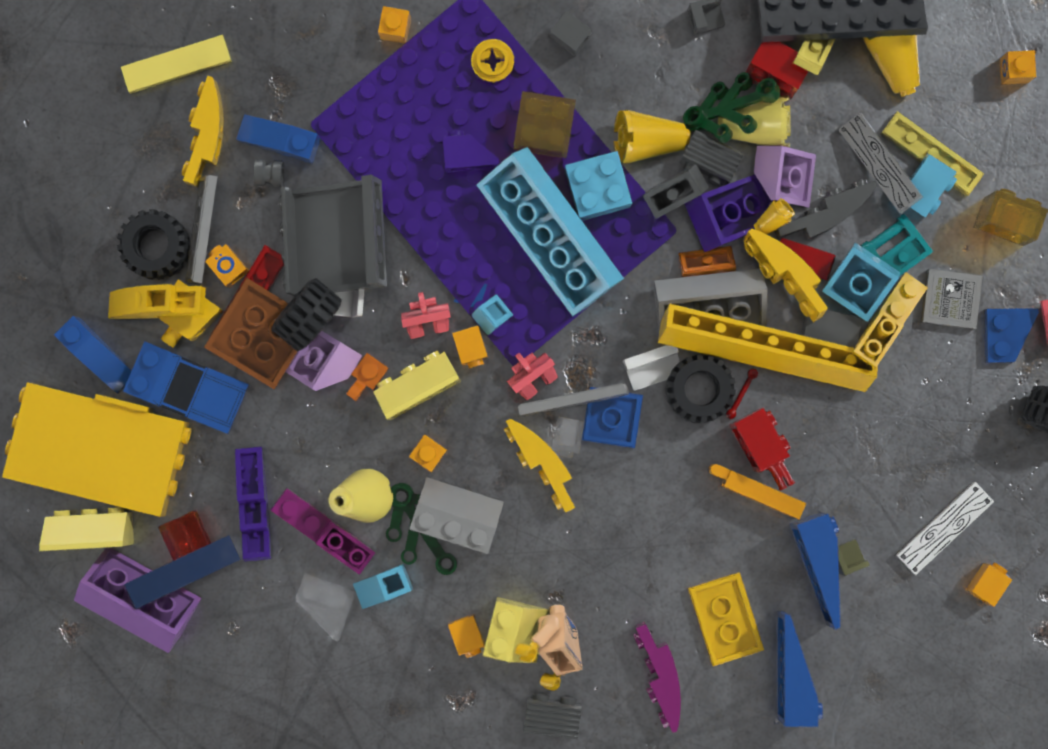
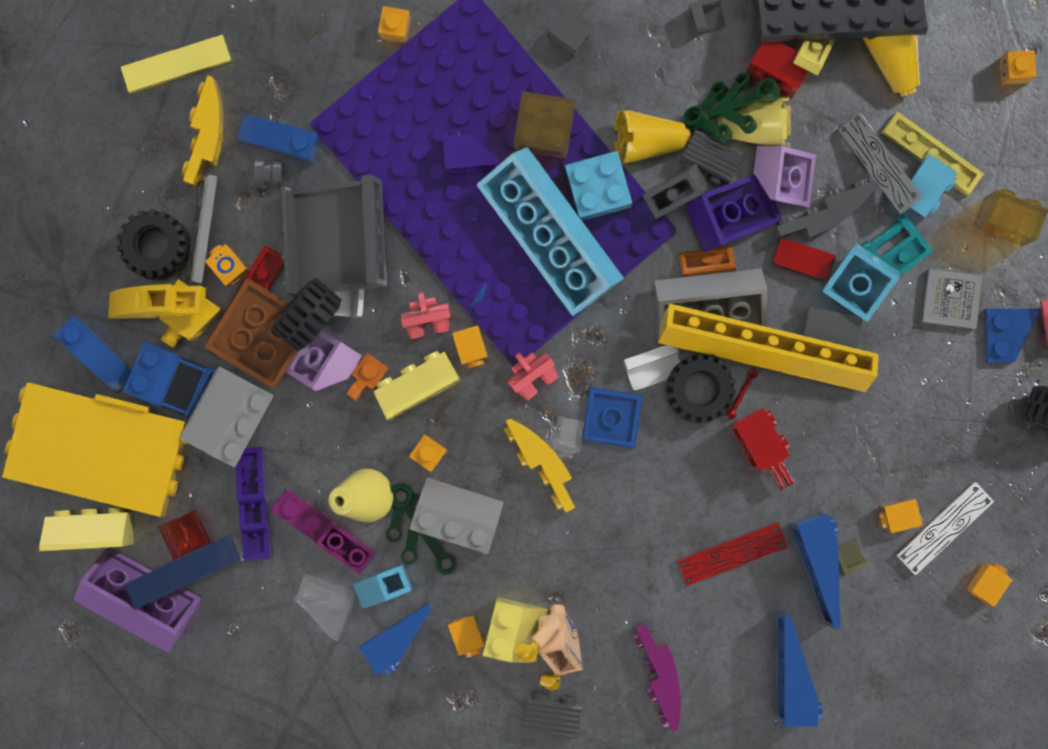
(226, 416): none -> light grey slope
(390, 645): none -> blue slope
(491, 314): medium azure slope -> none
(501, 51): yellow gear -> none
(573, 399): light grey tile -> none
(725, 619): yellow tile -> none
(732, 553): none -> red tile
(758, 492): light orange hinge -> none
(774, 217): yellow cone -> none
(781, 263): yellow slope -> none
(889, 320): yellow slope -> none
(899, 516): none -> light orange brick

